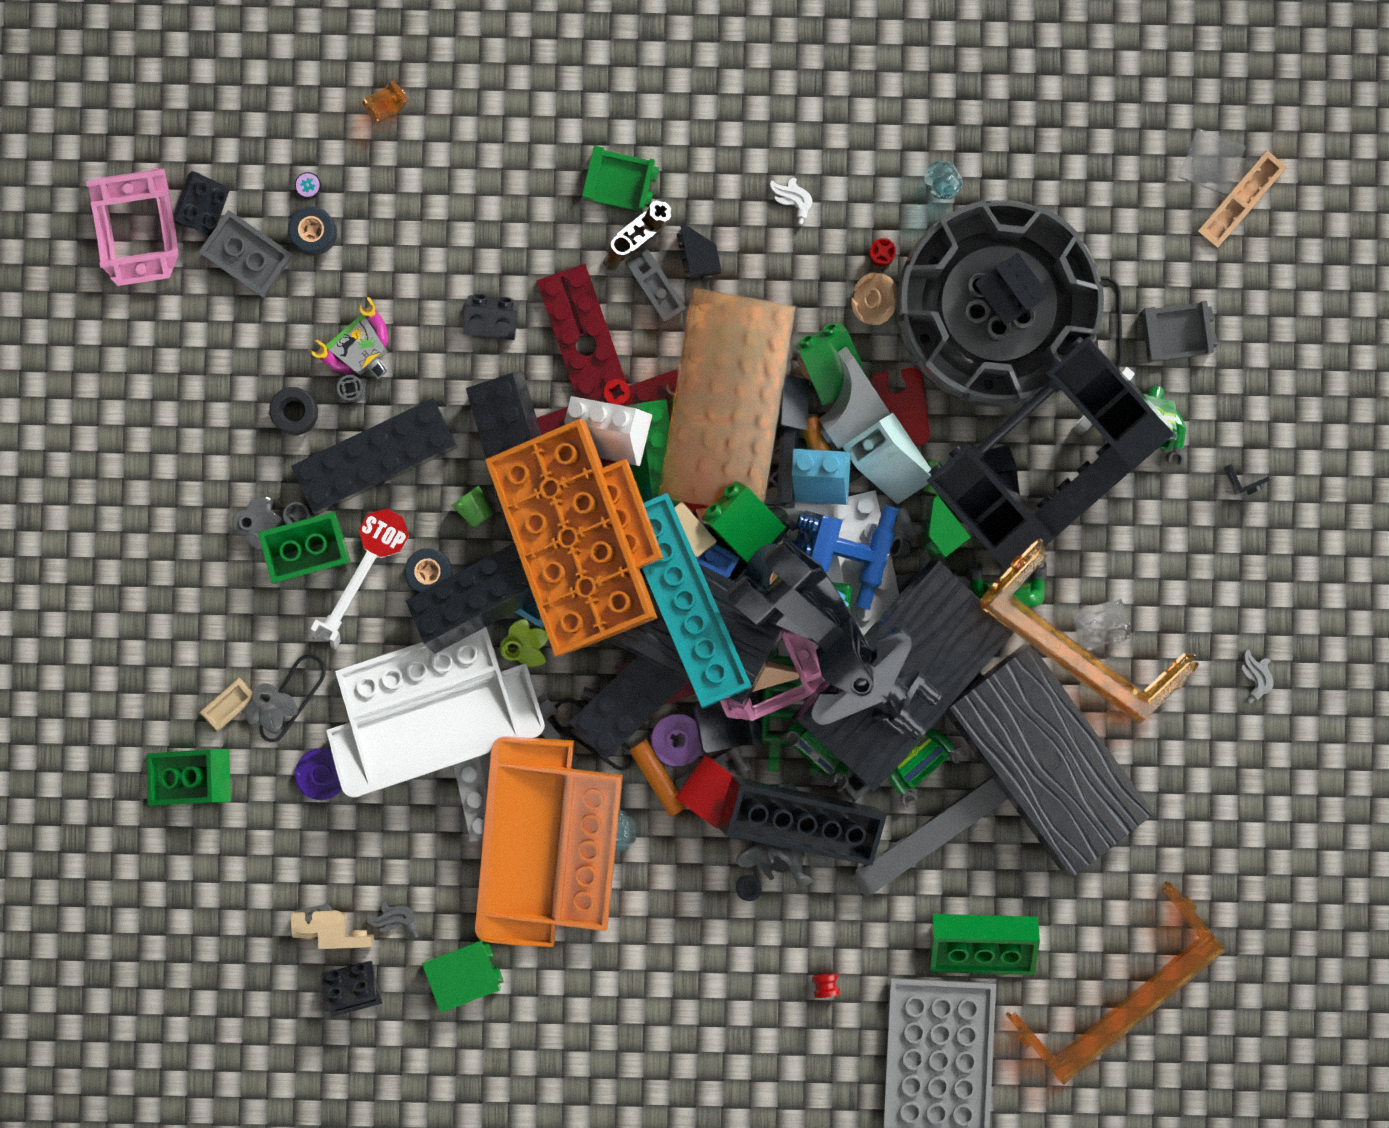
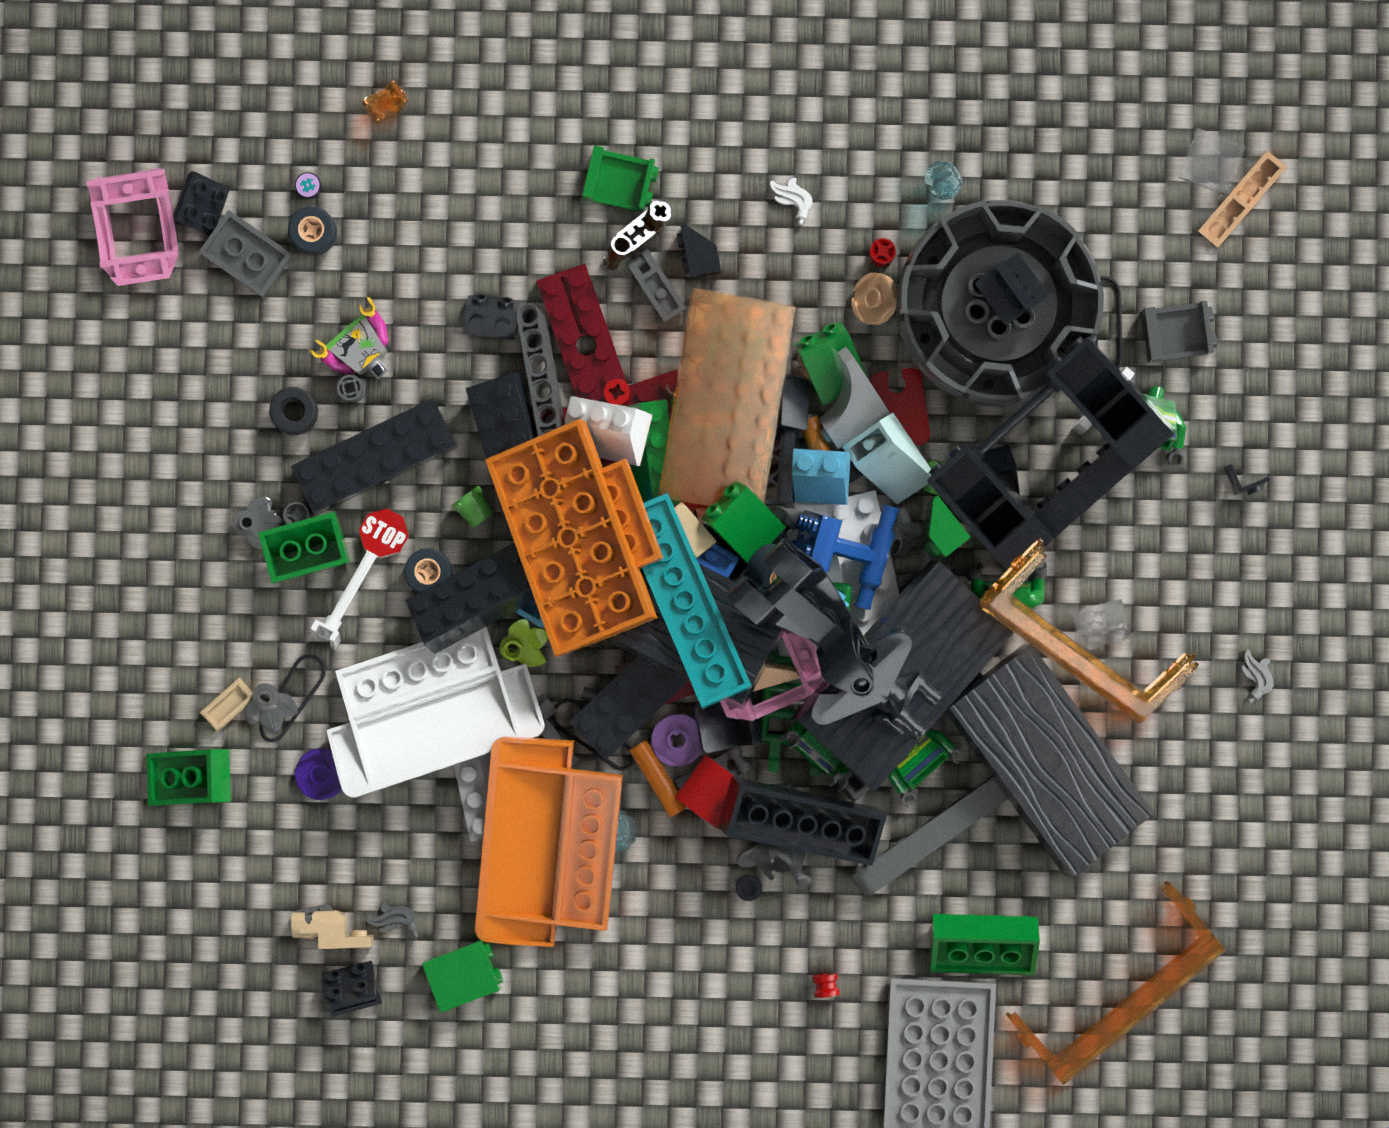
(547, 377): none -> dark grey beam

